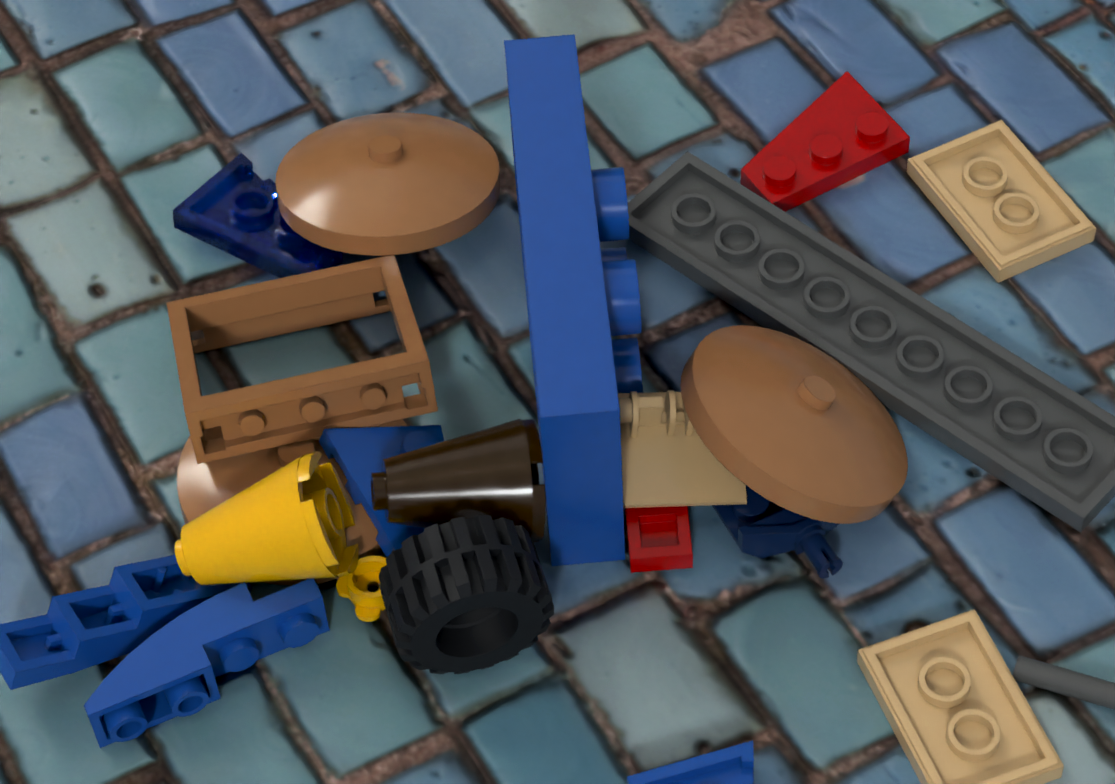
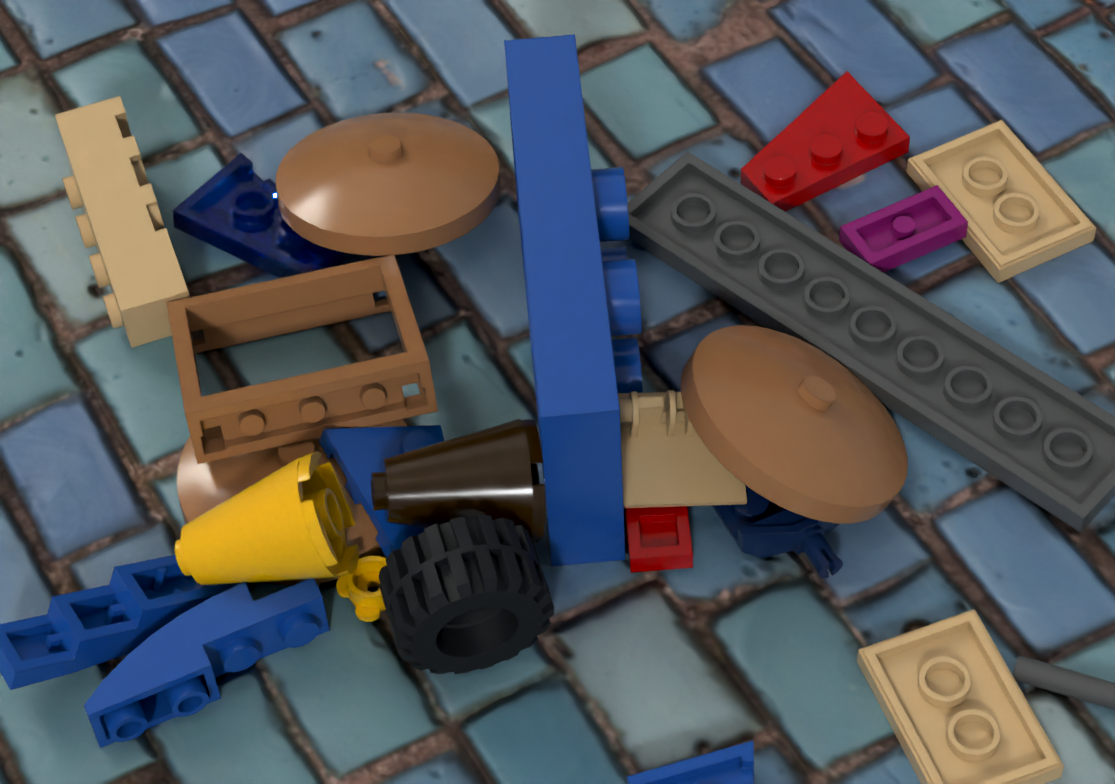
(120, 220): none -> tan wedge
(904, 230): none -> magenta plate

